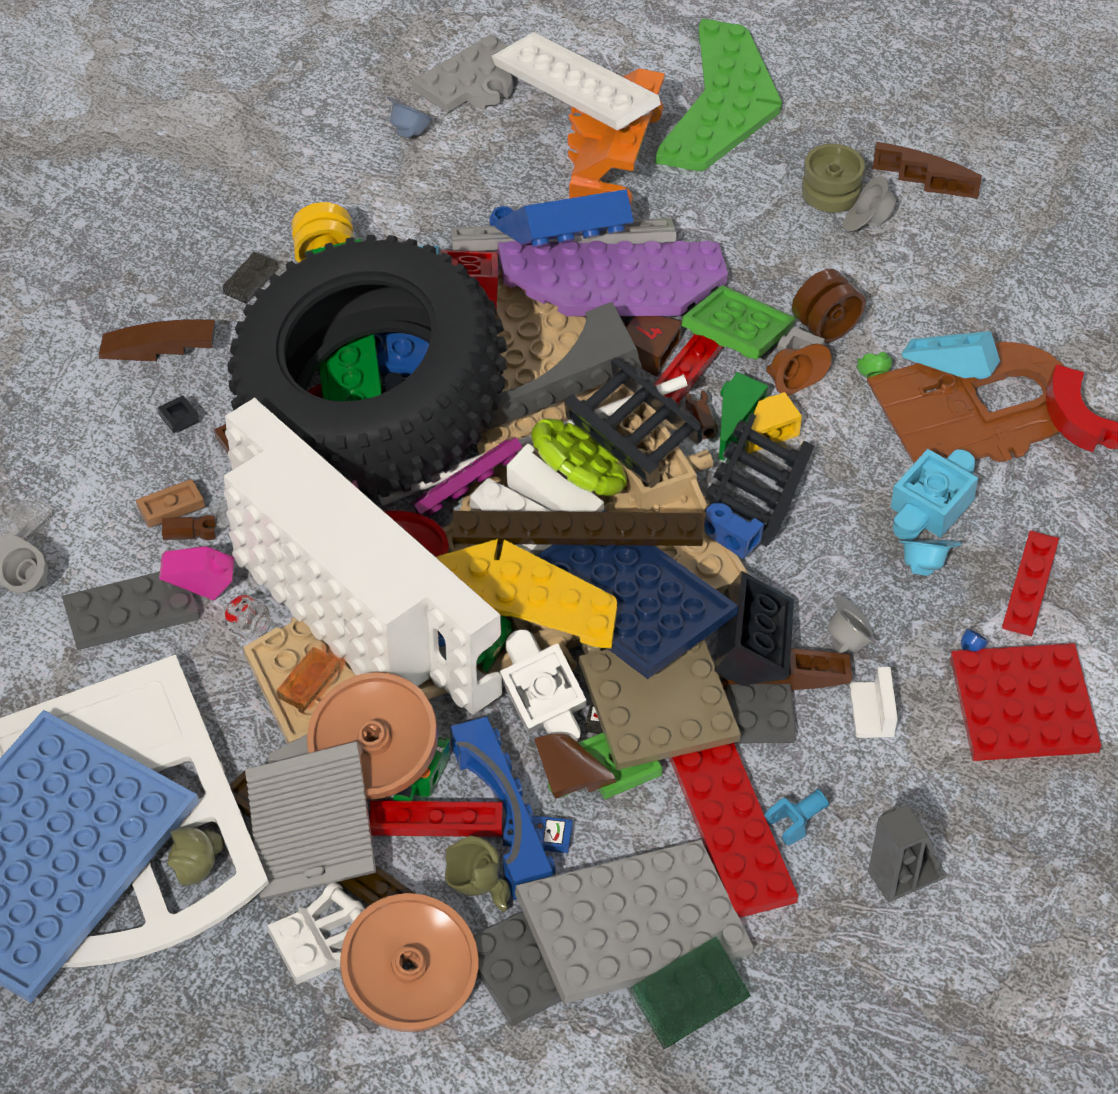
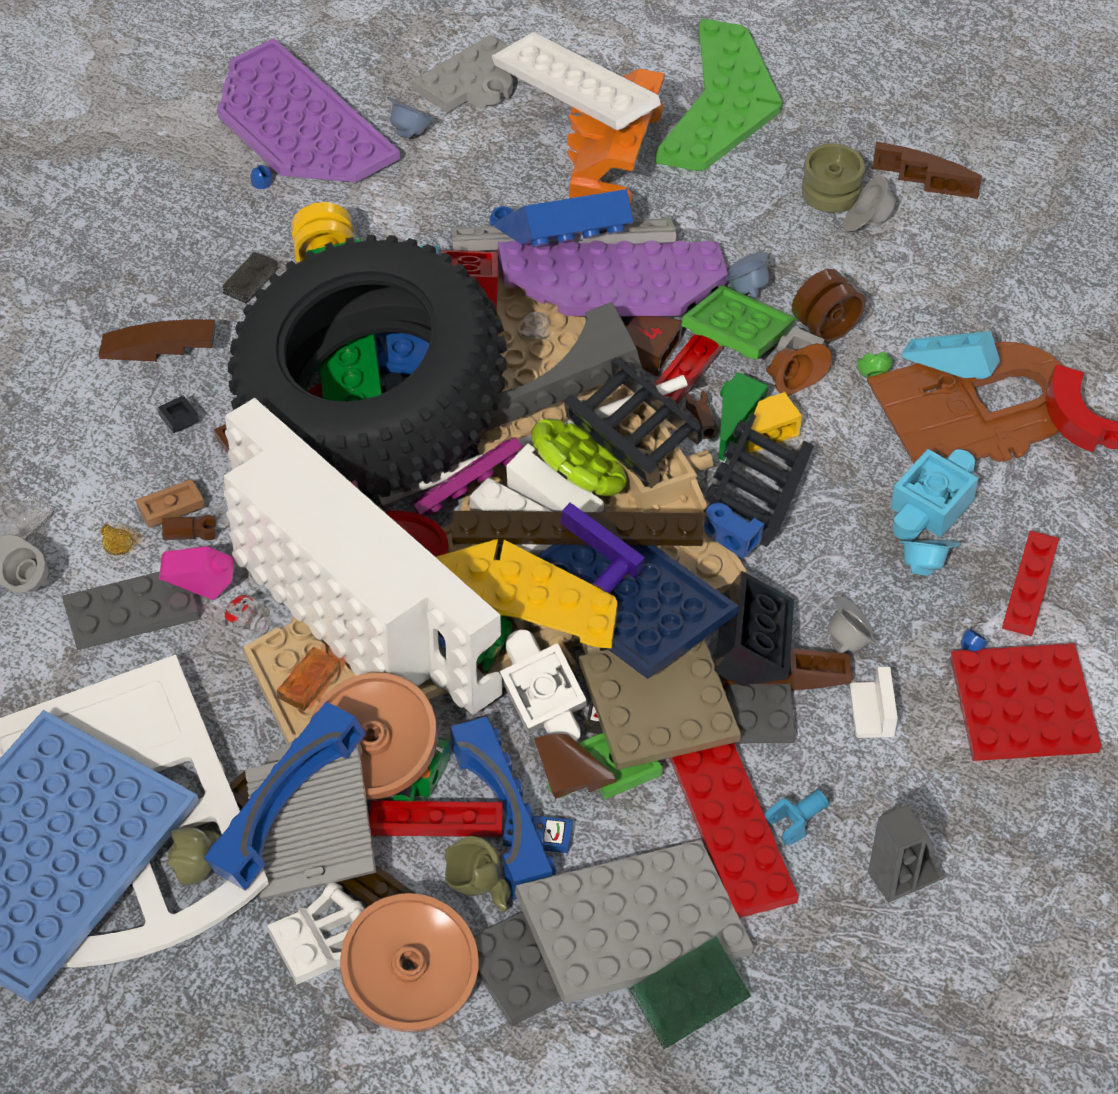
(115, 540): none -> clear yellow plate
(257, 177): none -> blue hinge
(298, 119): none -> medium lavender plate
(326, 738): none -> blue arch
(536, 325): none -> clear plate
(622, 556): none -> dark purple piece
(749, 274): none -> sand blue piece

